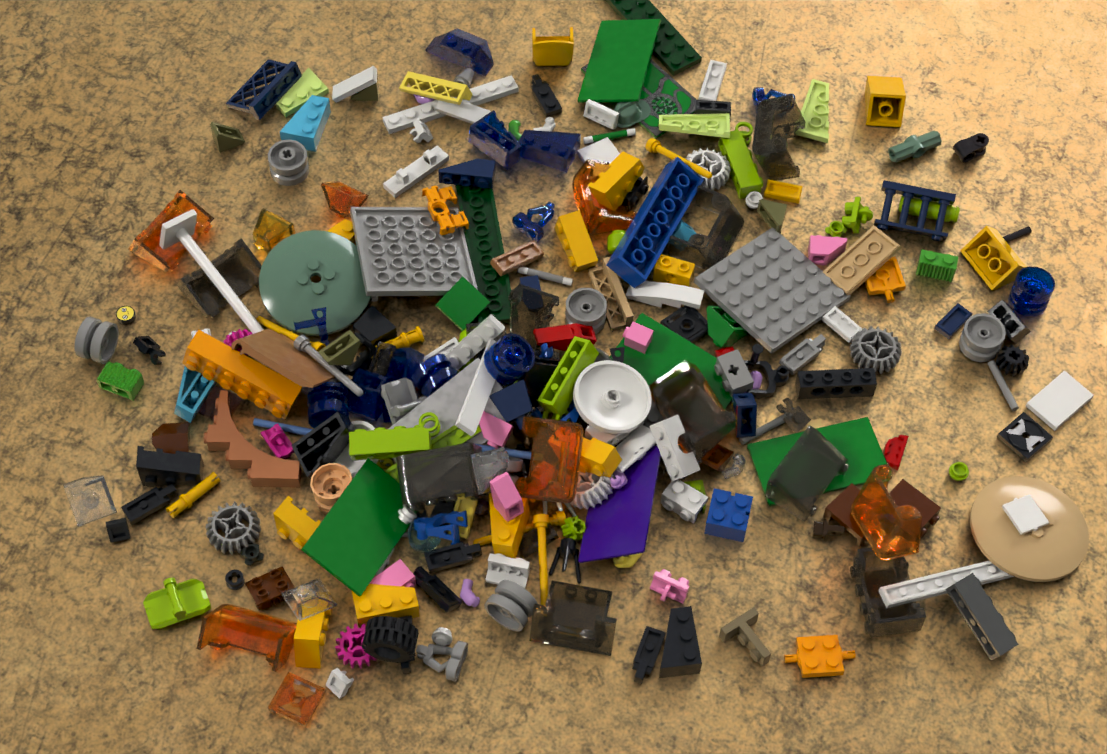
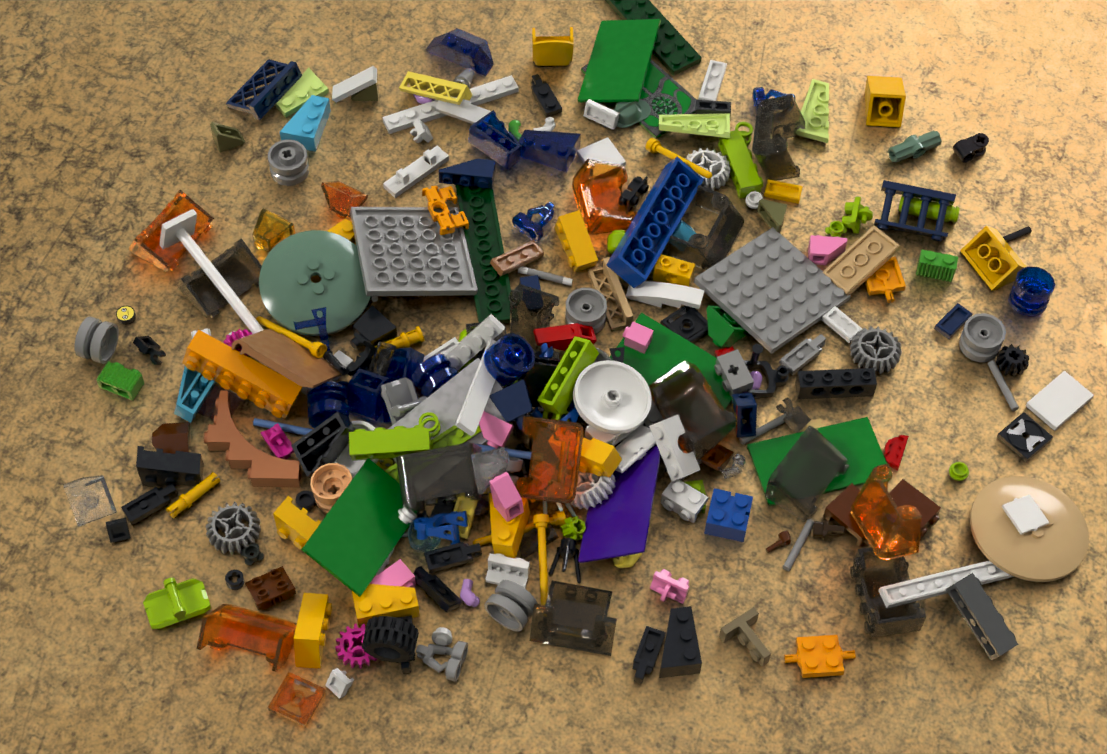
(303, 344): light grey piece -> none
(306, 500): none -> black tile
(309, 599): clear slope -> none
(341, 350): olive slope -> none
(462, 303): green slope -> none
(612, 135): green bar -> none
(617, 180): yellow wedge -> none
(619, 481): lavender arm -> none
(785, 540): none -> reddish brown hand
(798, 545): none -> light grey bar
(1013, 325): black brick -> none

